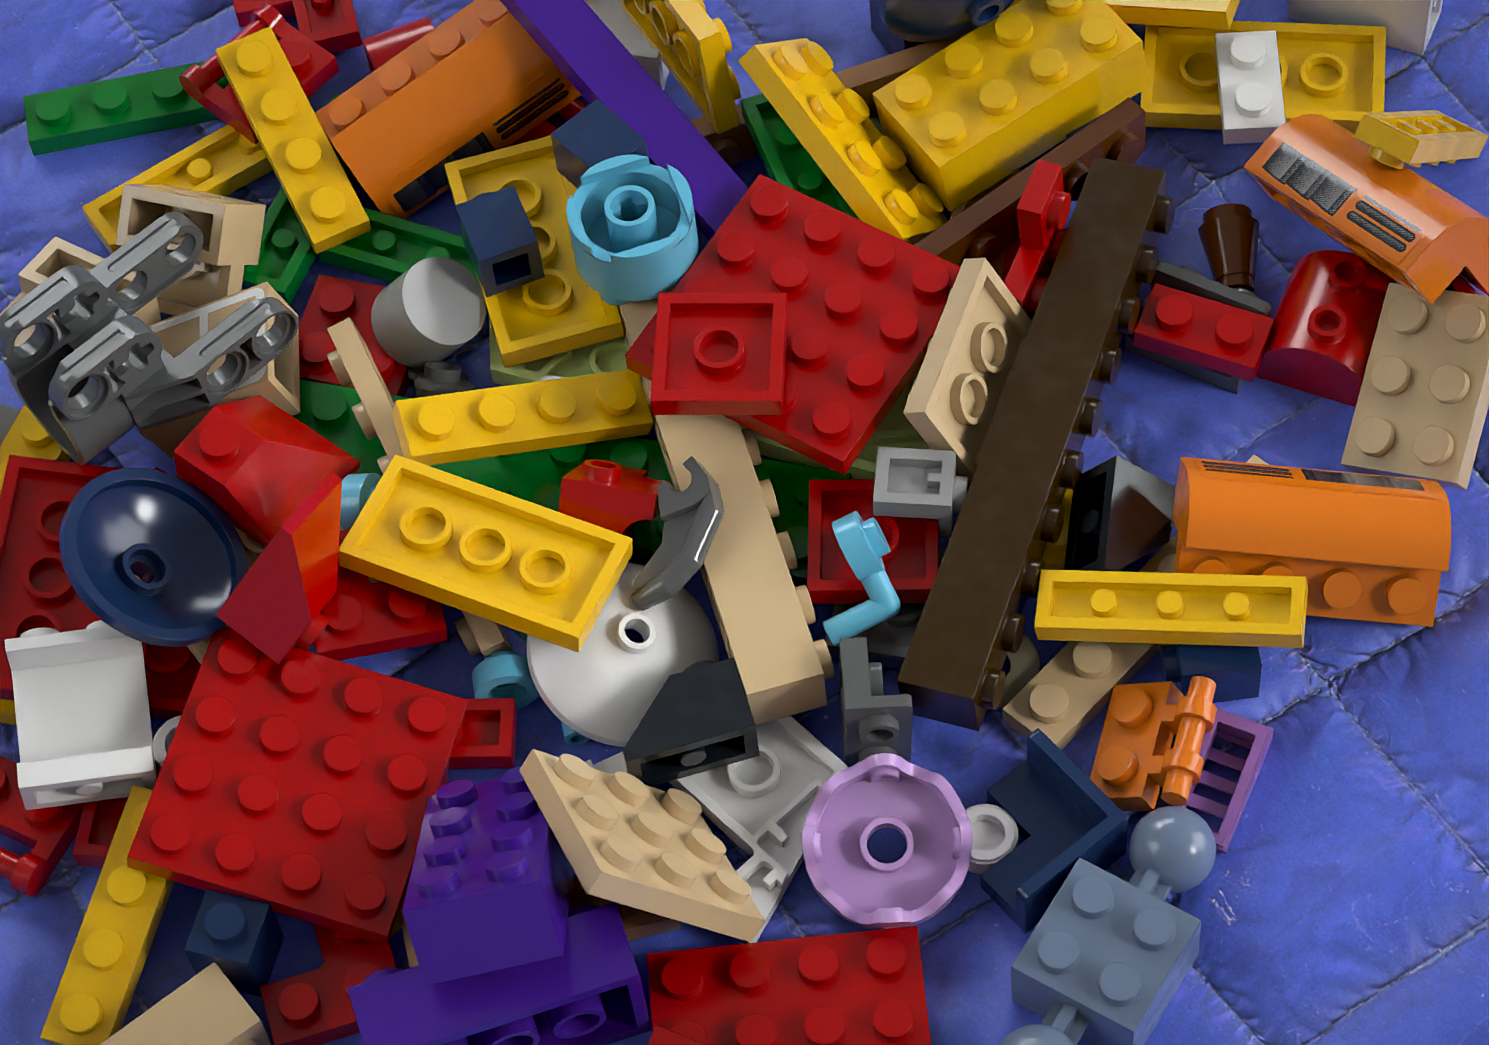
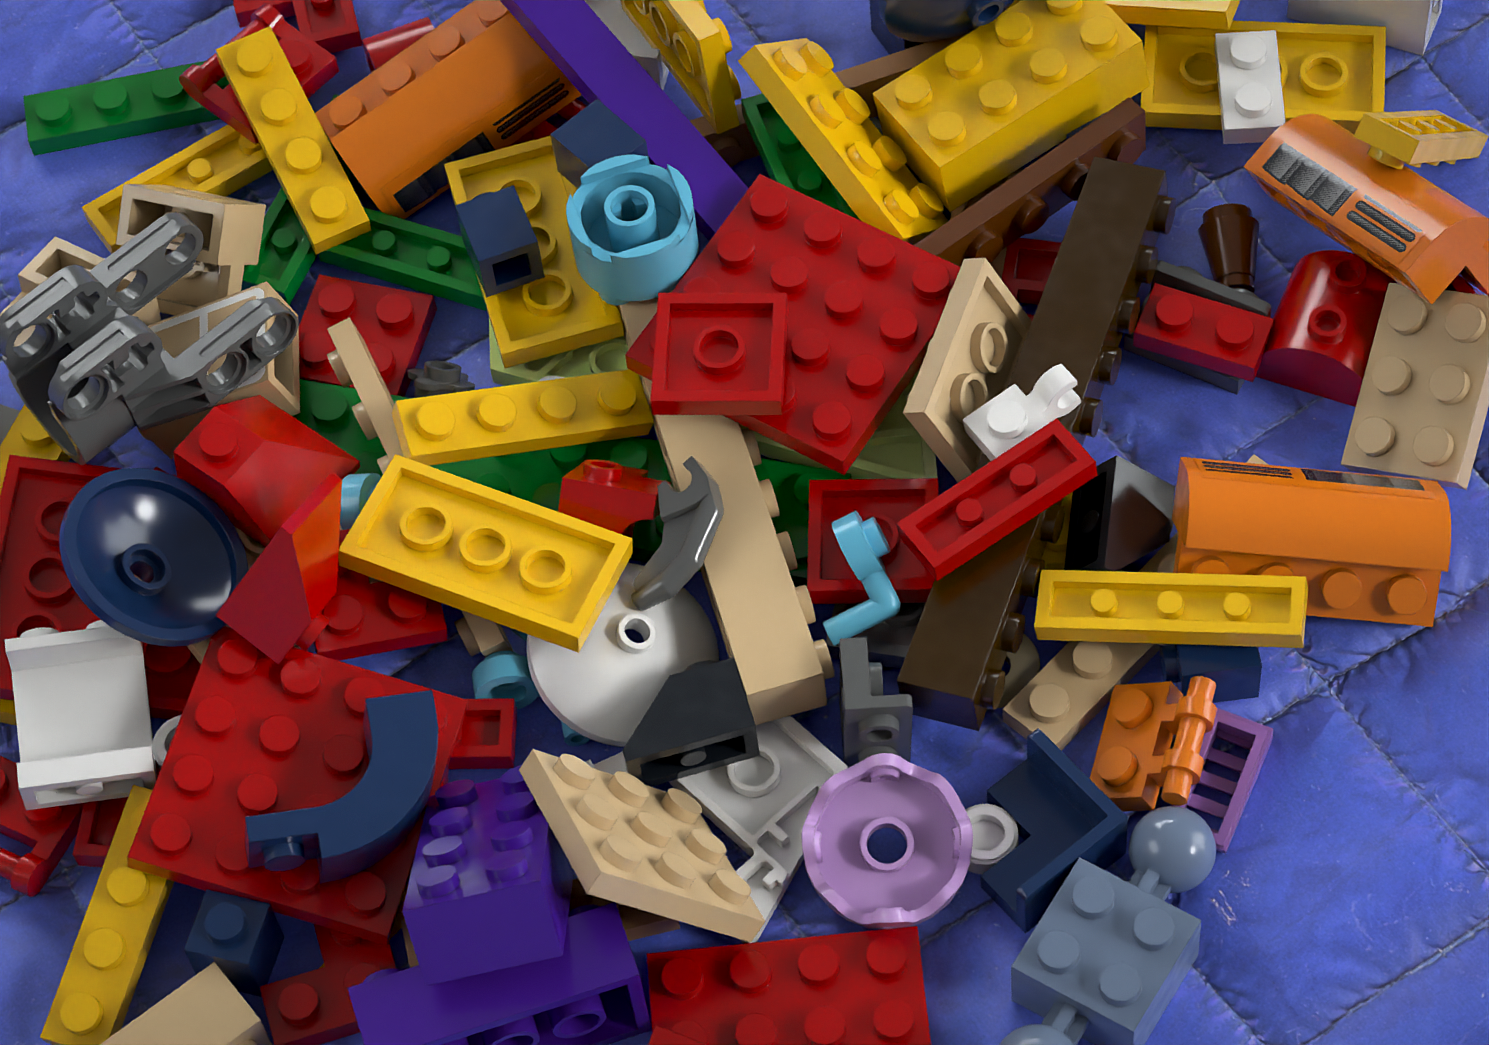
(373, 815): none -> dark blue arch
(428, 312): light grey piece -> none
(919, 485): light grey bracket -> none
(996, 499): none -> red plate
(1015, 416): none -> white plate
(1041, 226): red plate -> none

